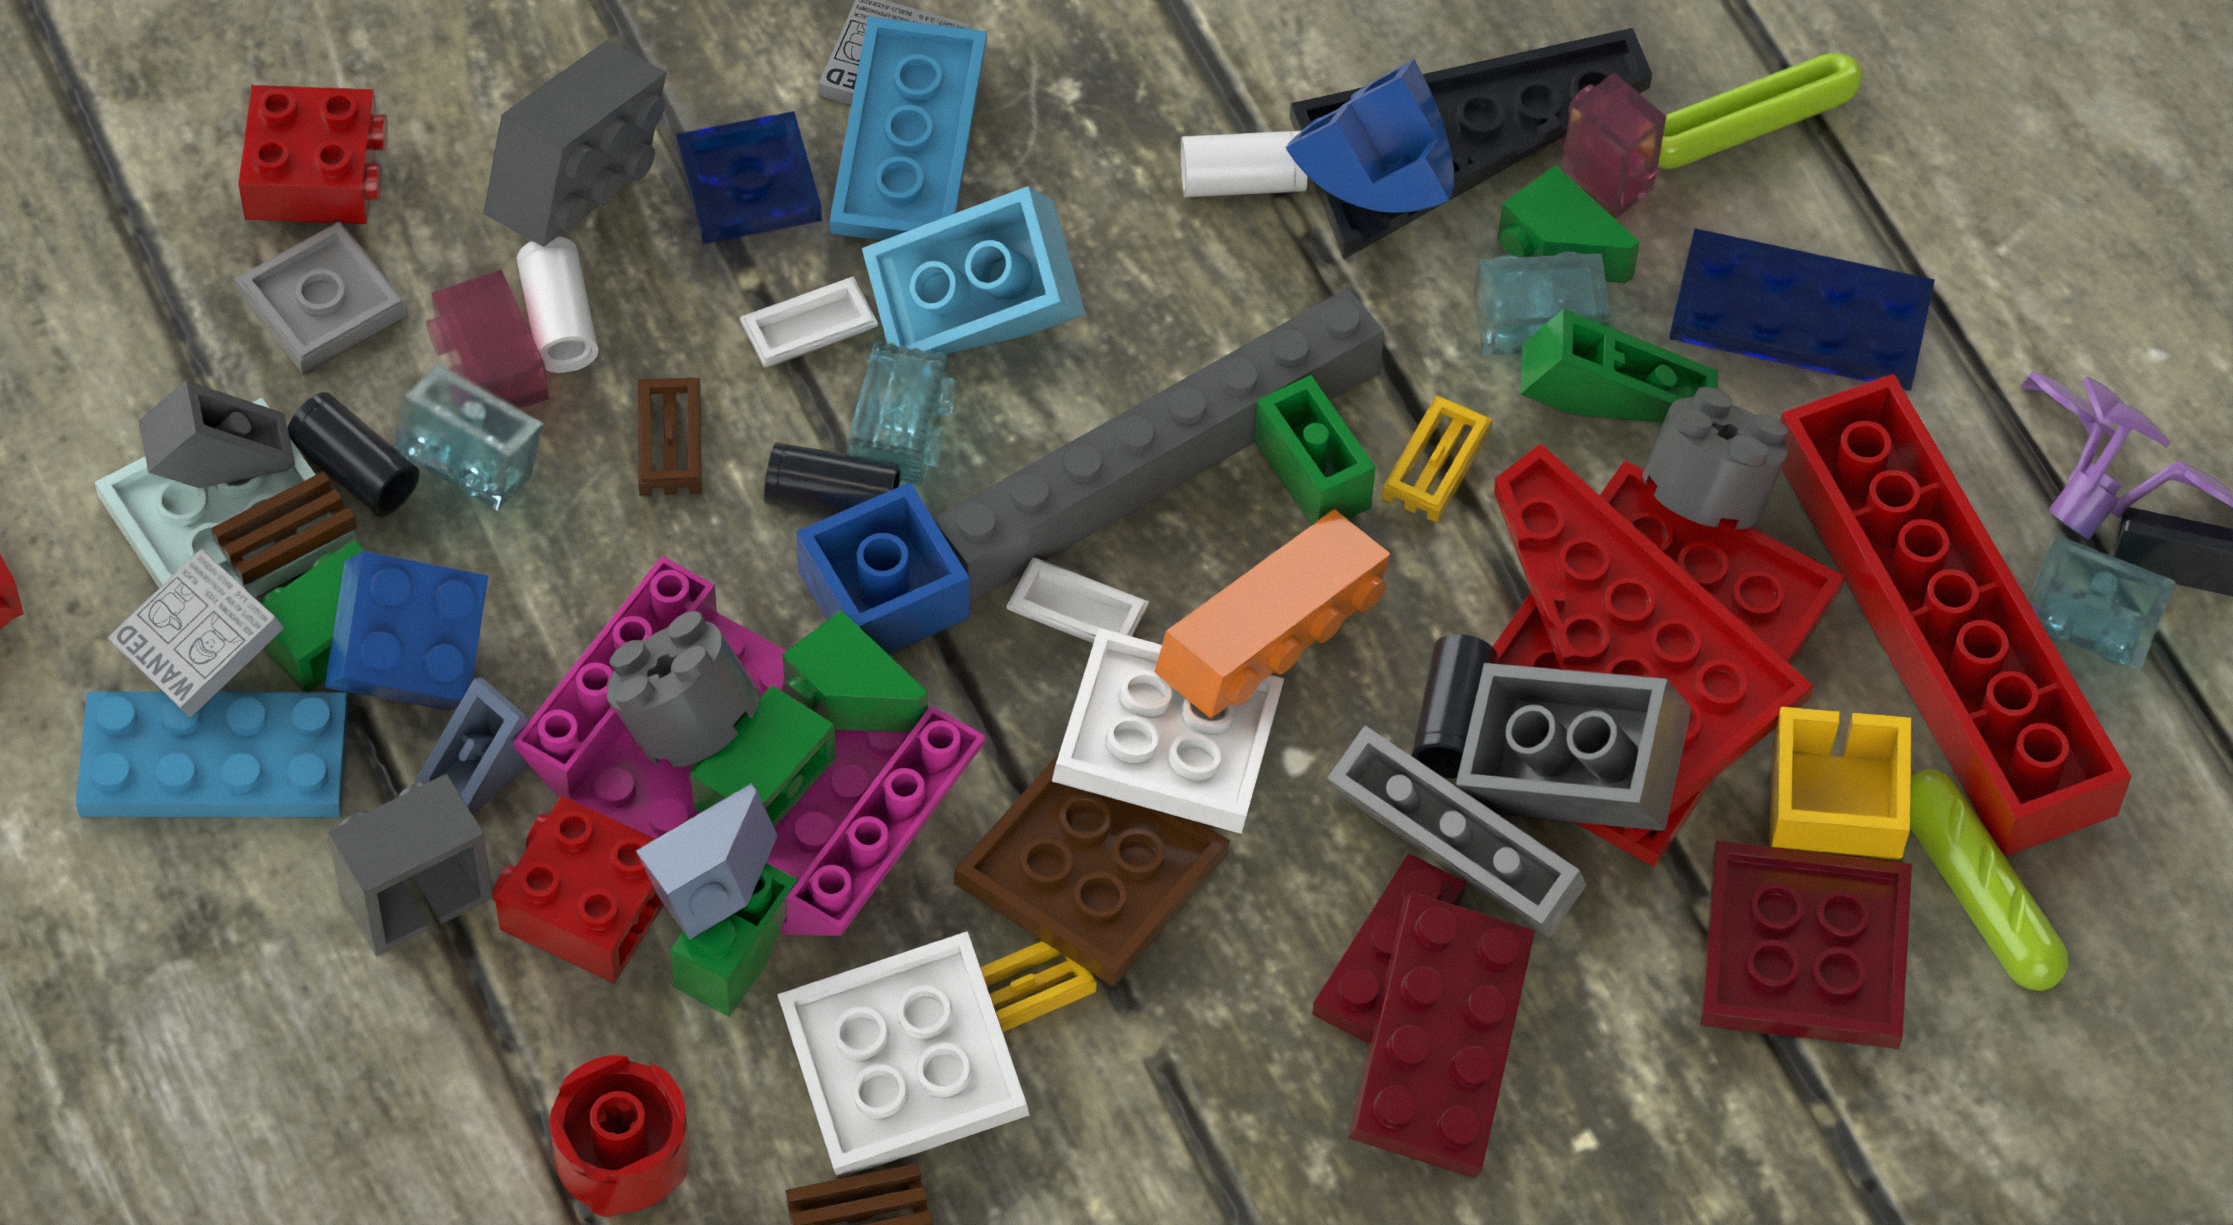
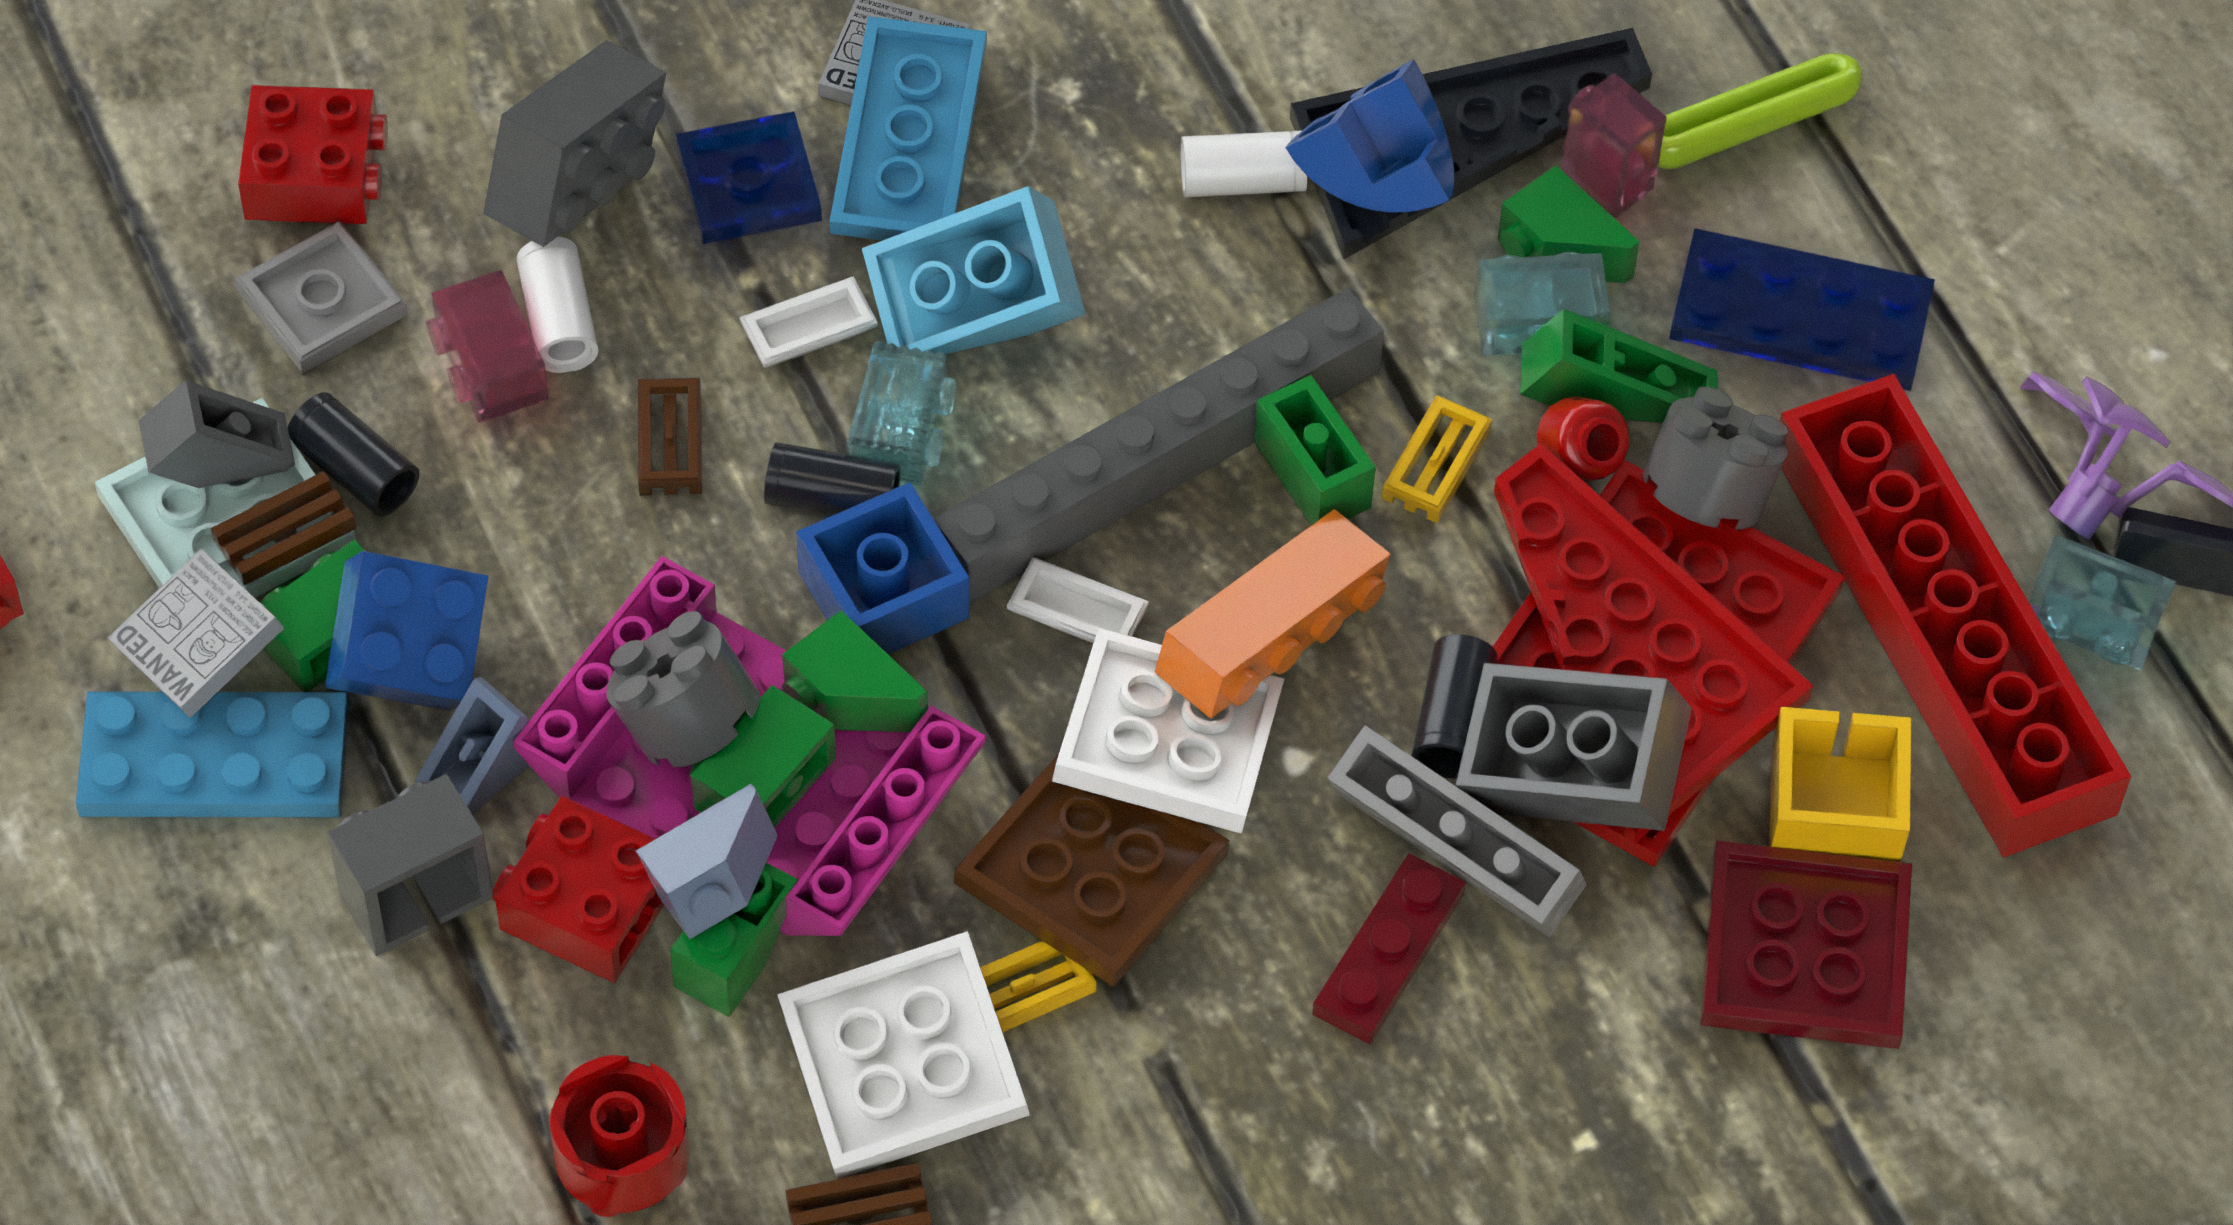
(467, 437): clear light blue brick -> none
(1442, 1034): dark red plate -> none
(1585, 436): none -> red head
(1985, 882): lime piece -> none

